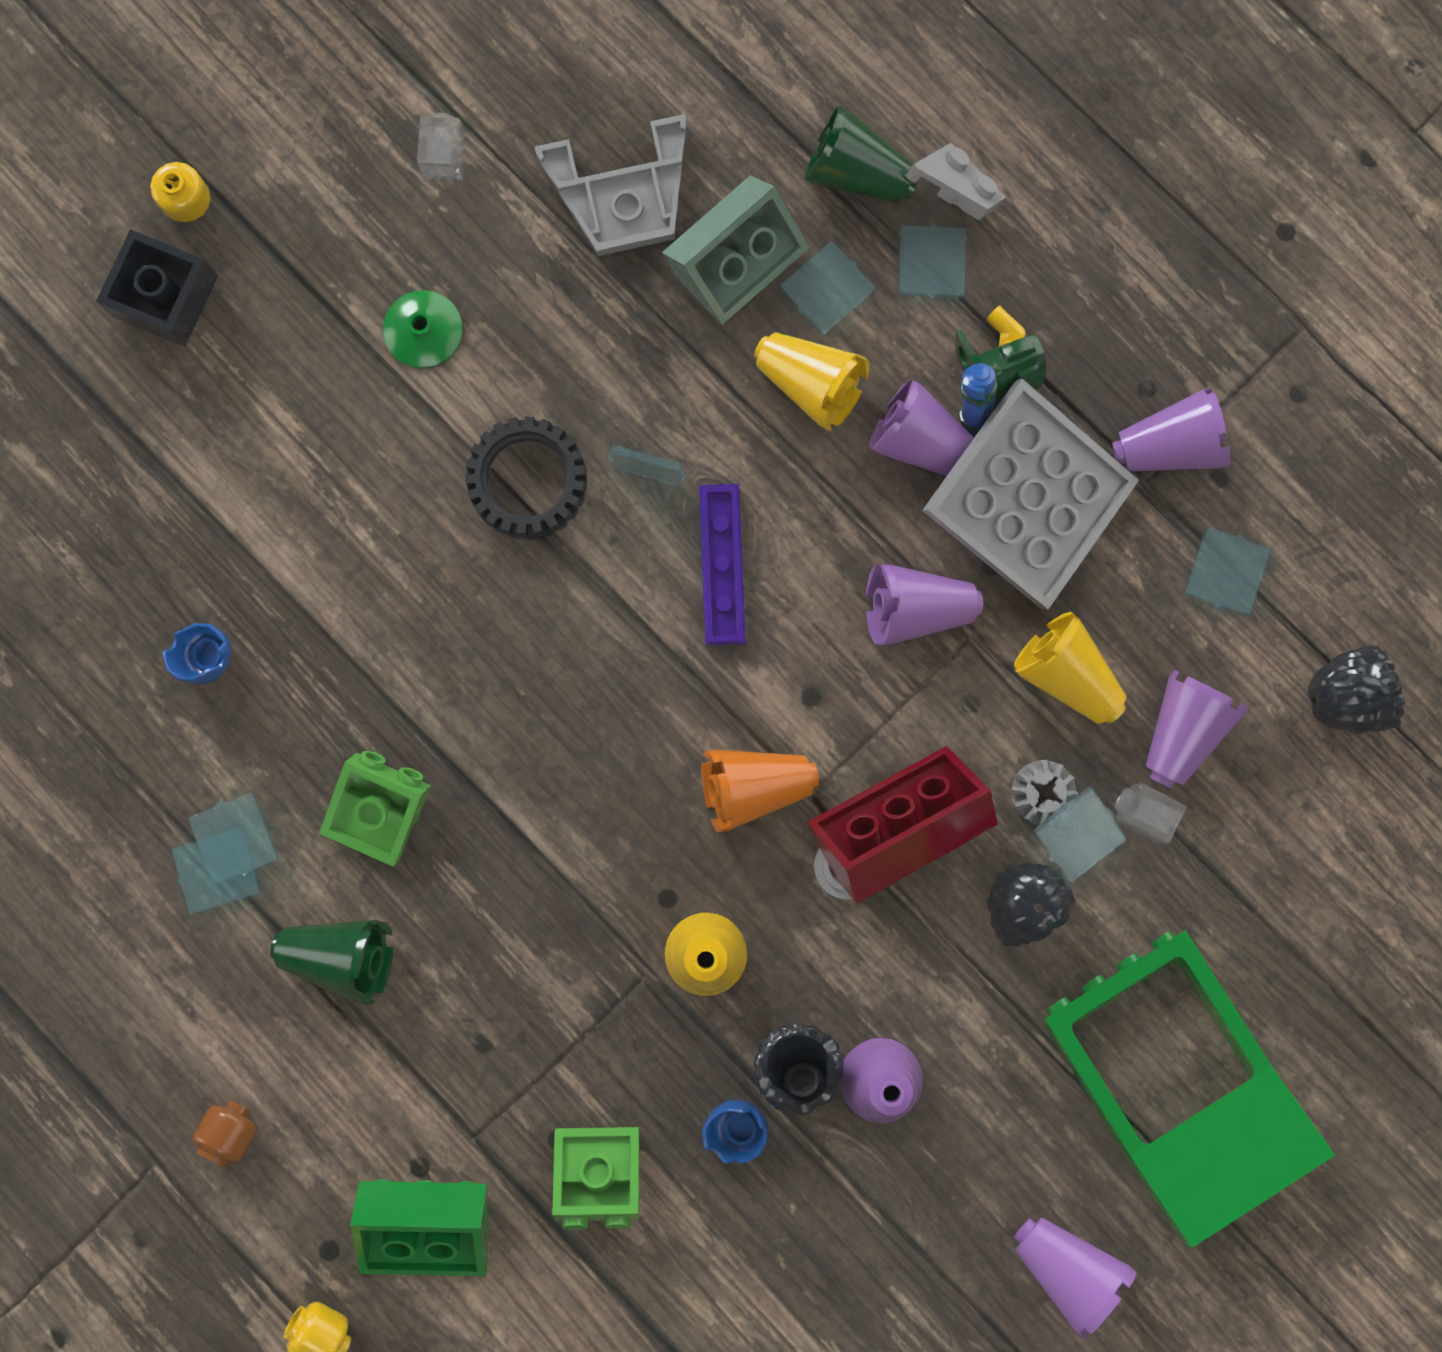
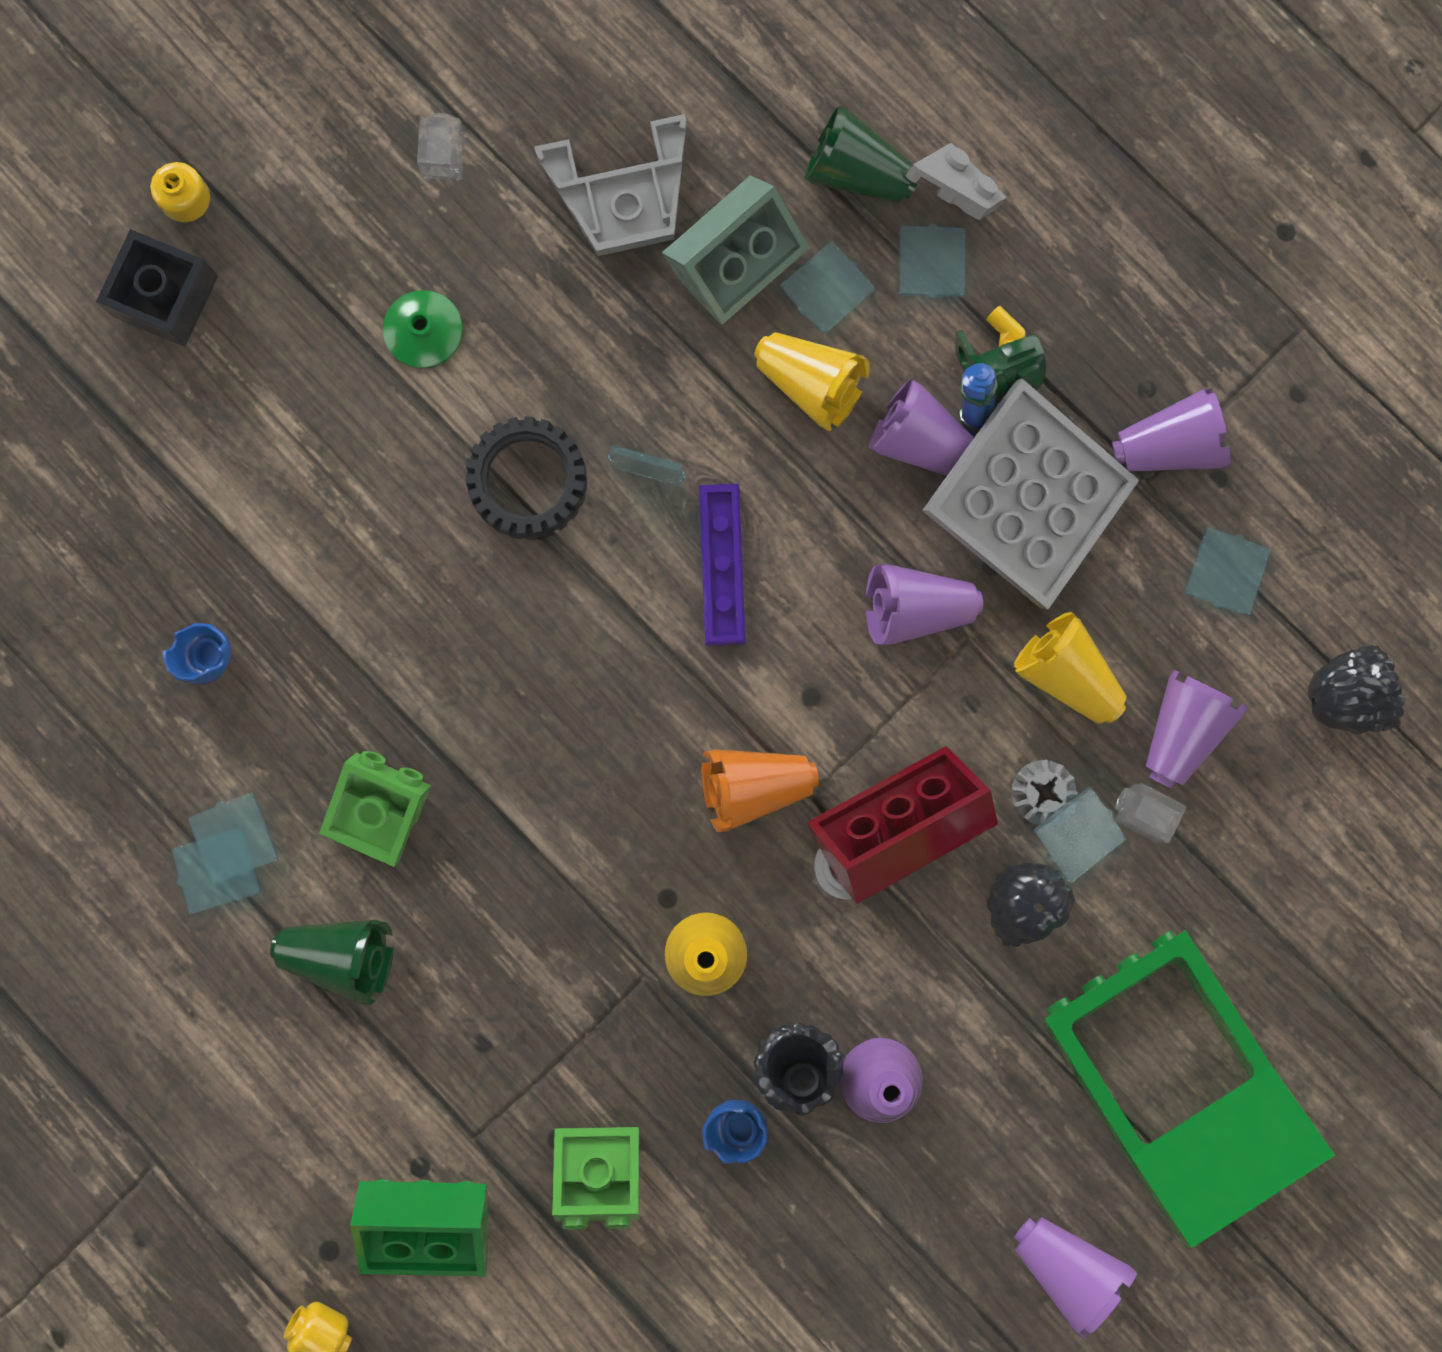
(224, 1133): dark orange head -> none

